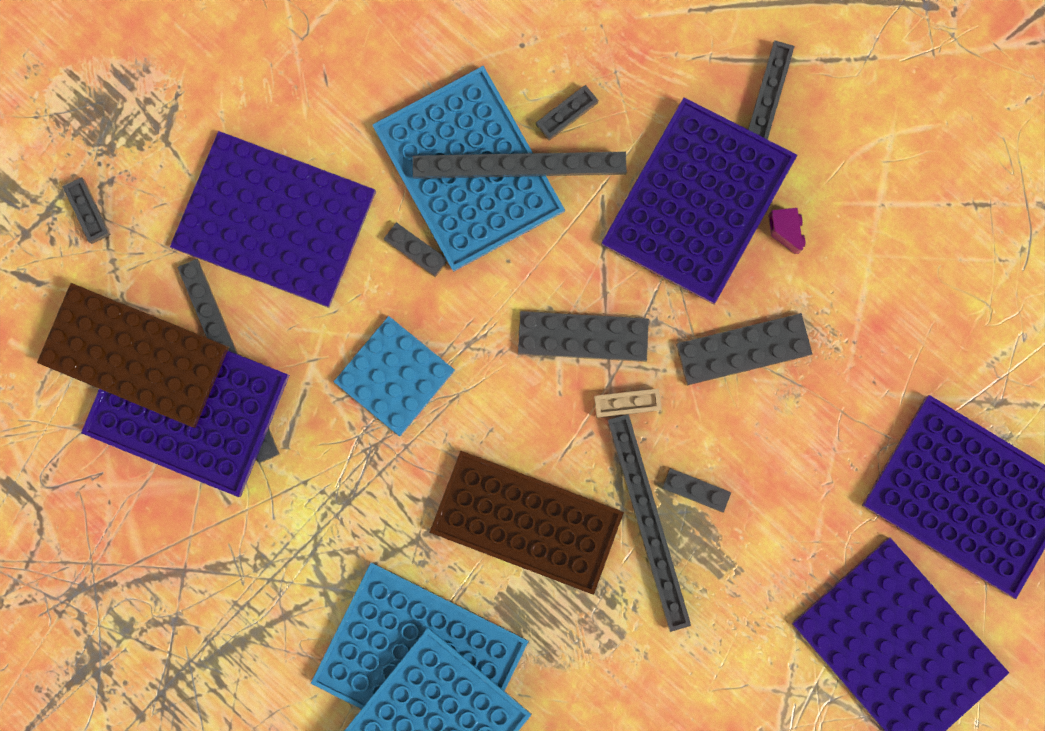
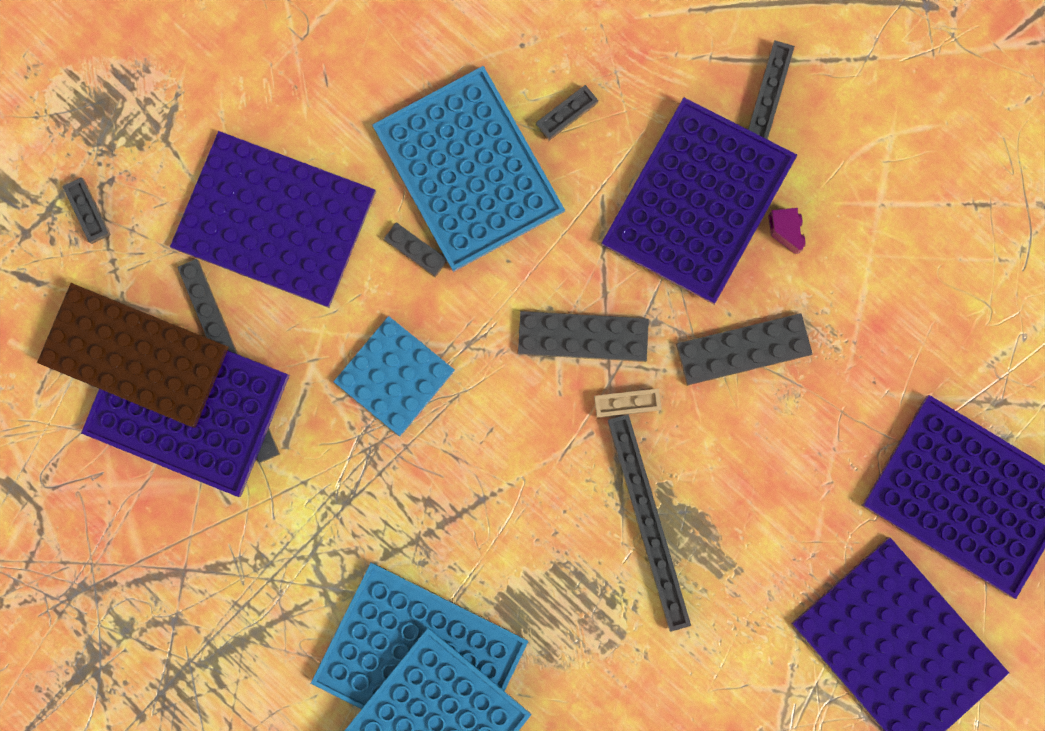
(519, 165): dark grey plate -> none
(527, 522): reddish brown plate -> none
(696, 490): dark grey plate -> none

